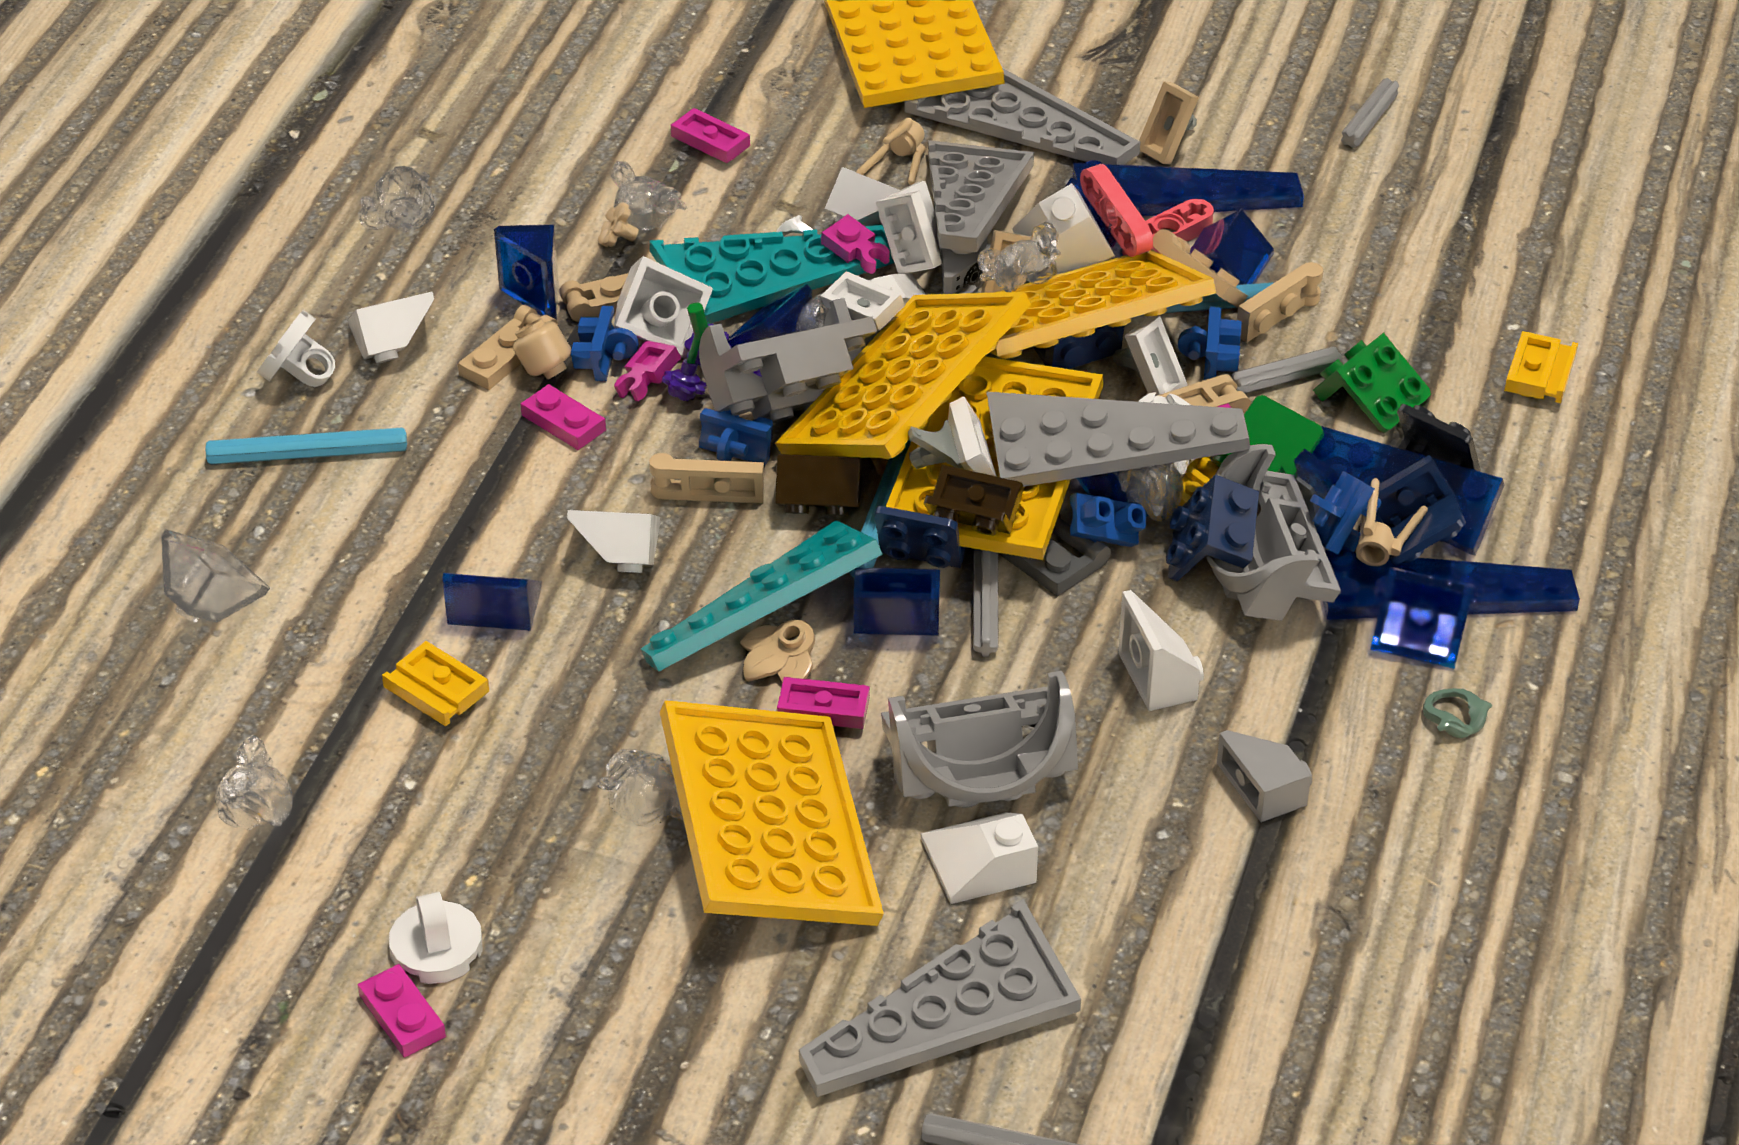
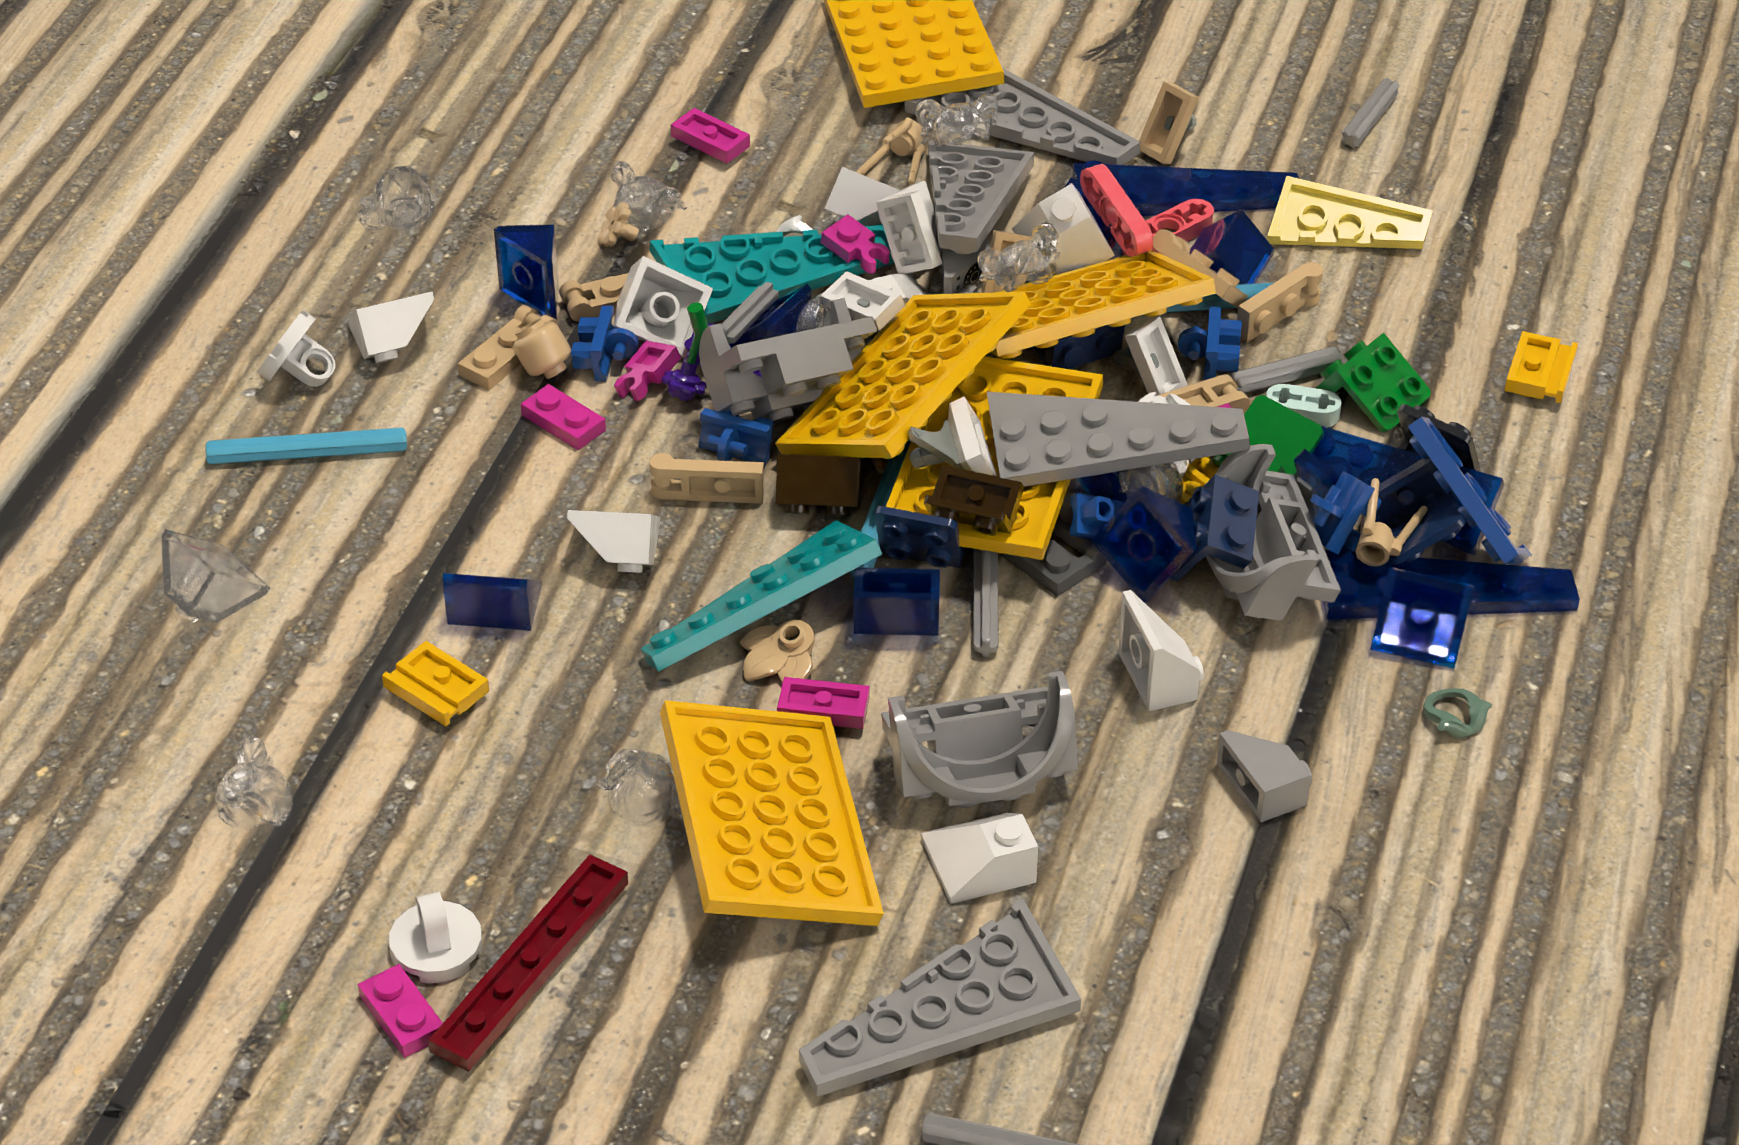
(528, 963): none -> dark red plate
(749, 312): none -> light grey axle
(957, 122): none -> clear hair
(1148, 540): none -> clear blue slope
(1313, 403): none -> light aqua beam
(1339, 217): none -> light yellow wing
(1429, 442): none -> blue wing

